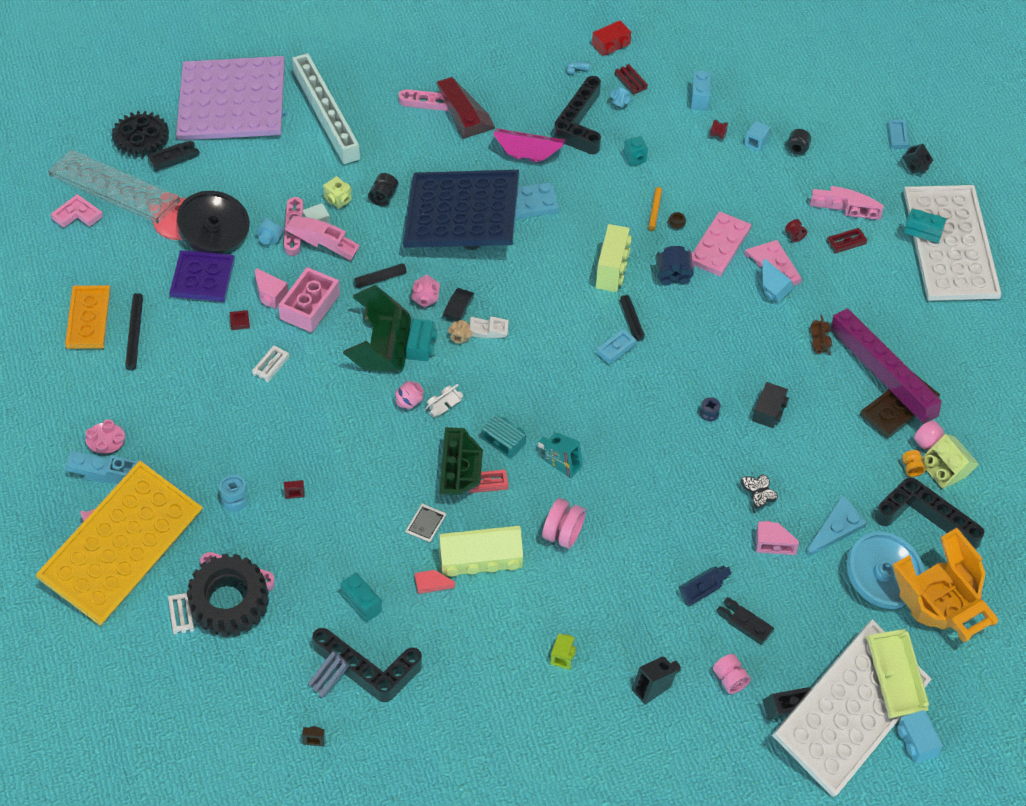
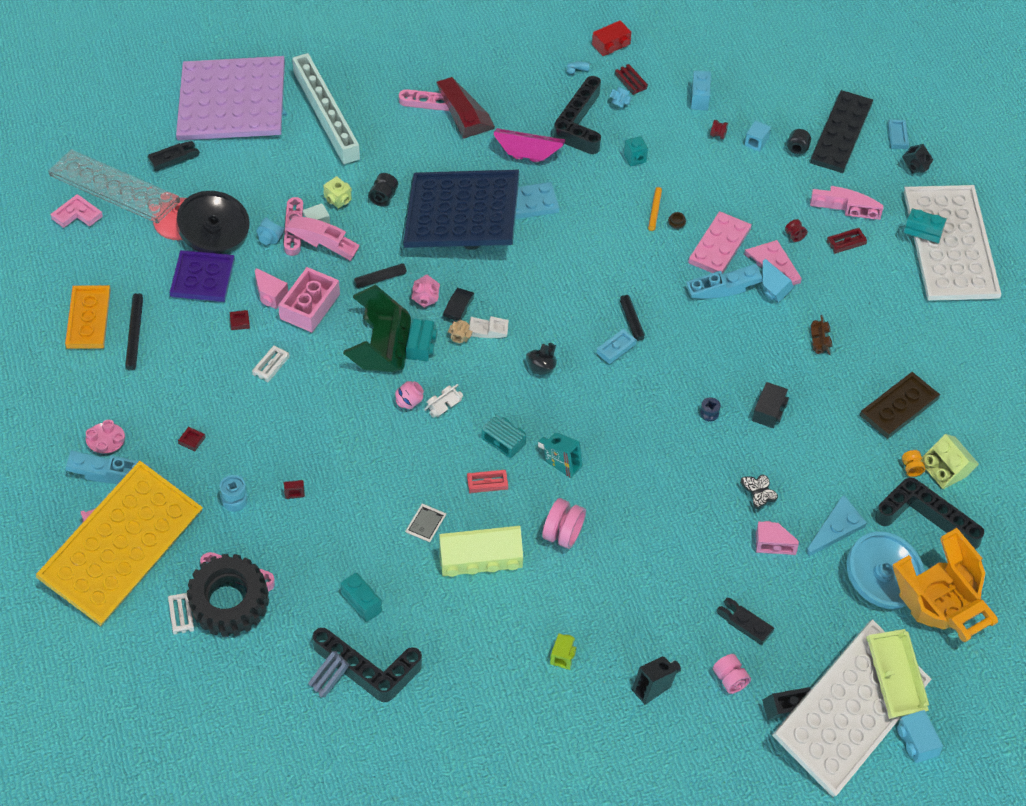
(140, 134): black gear -> none
(191, 439): none -> dark red tile
(313, 736): dark brown plate -> none
(432, 581): coral tile -> none
(460, 462): dark green wedge -> none
(542, 360): none -> black piece
(613, 257): yellowish green brick -> none
(674, 265): dark blue brick -> none
(703, 584): dark blue hinge -> none
(722, 285): none -> medium azure slope
(841, 131): none -> black plate
(886, 366): magenta brick -> none
(929, 435): bright pink hair -> none

